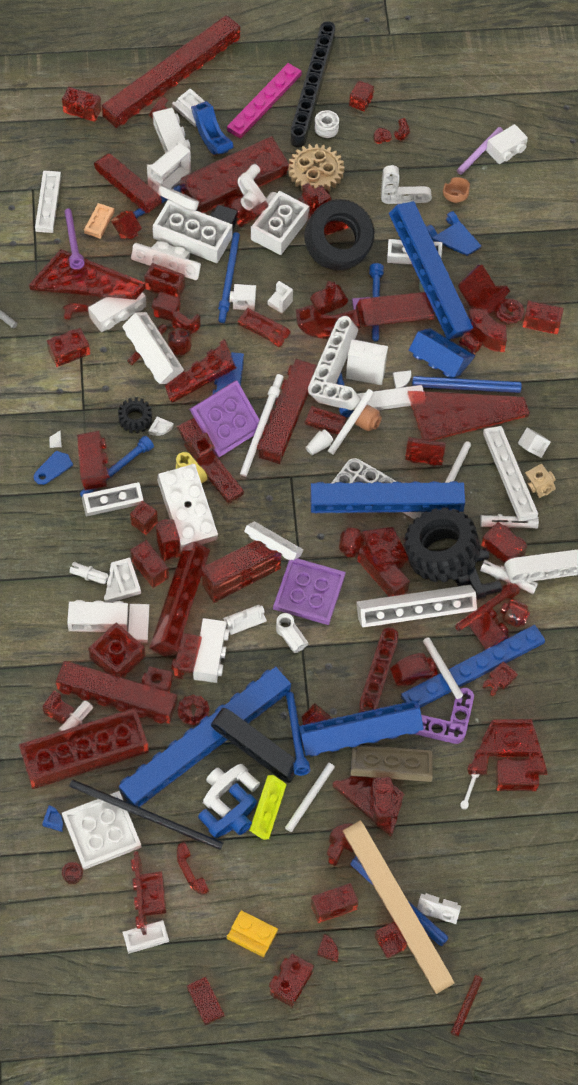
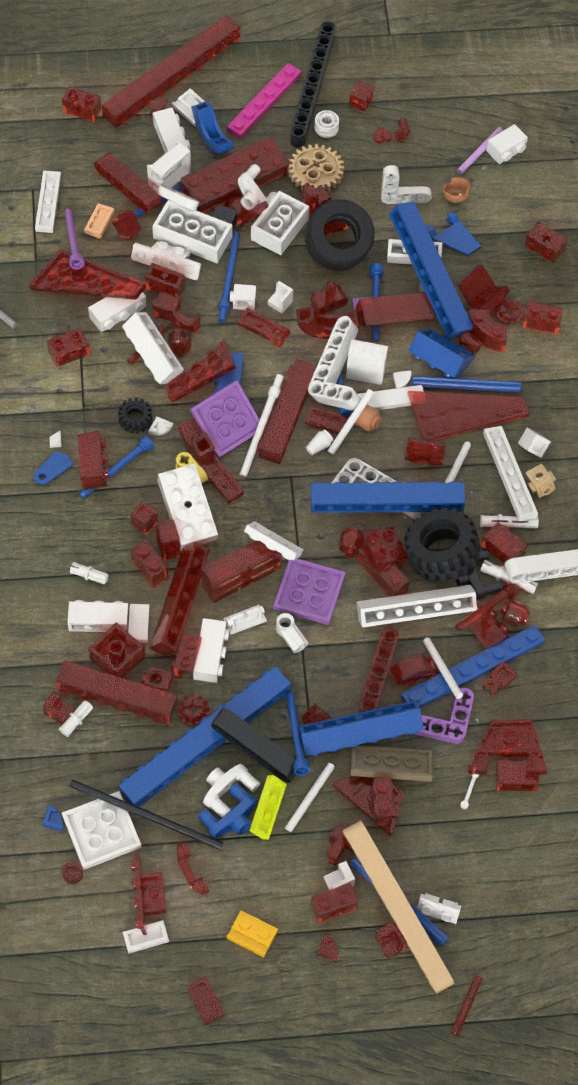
(69, 308): clear red bar -> none
(83, 748): clear red brick -> none
(112, 499): white brick -> none
(121, 581): white wing -> none
(291, 979): clear red brick -> none
(339, 877): none -> white panel
(546, 242): none -> clear red brick

